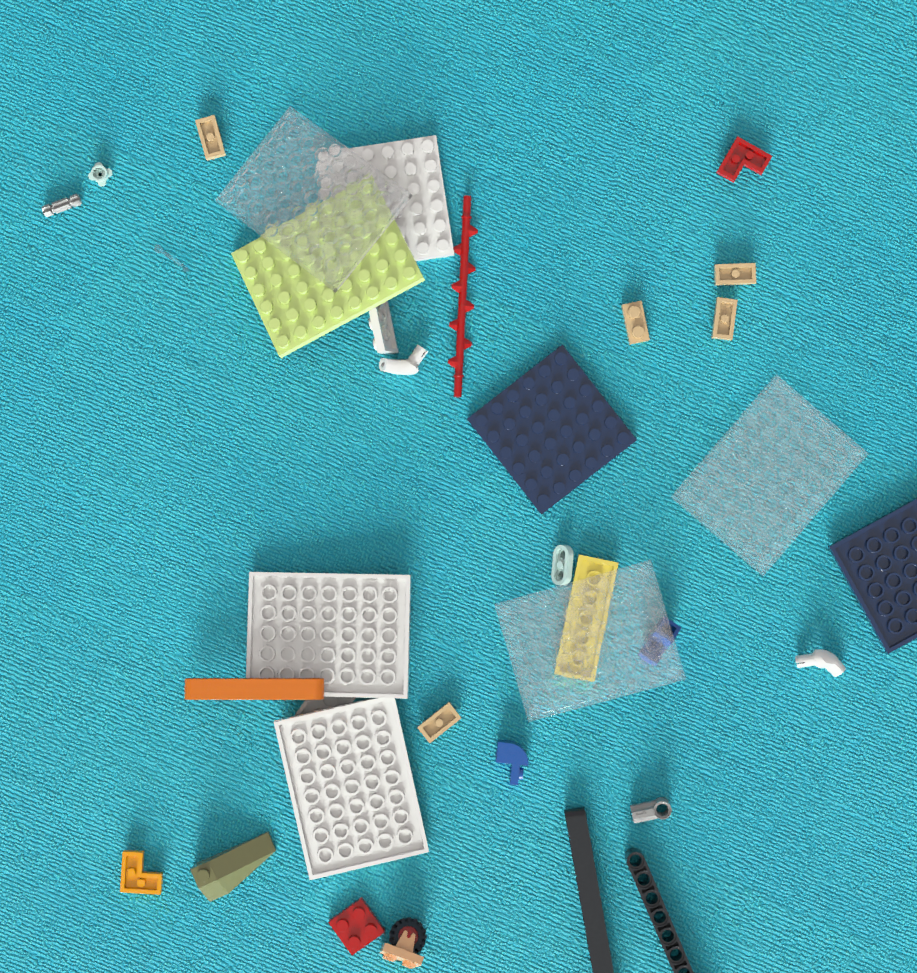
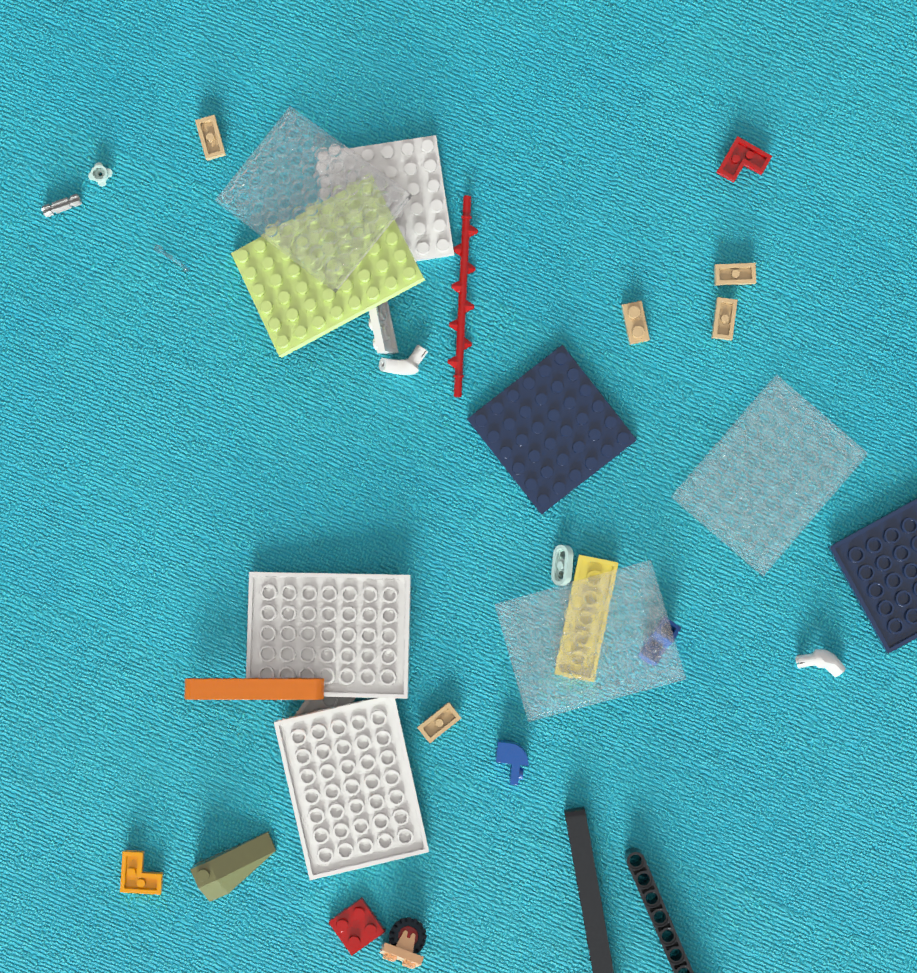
(647, 810): light grey piece -> none

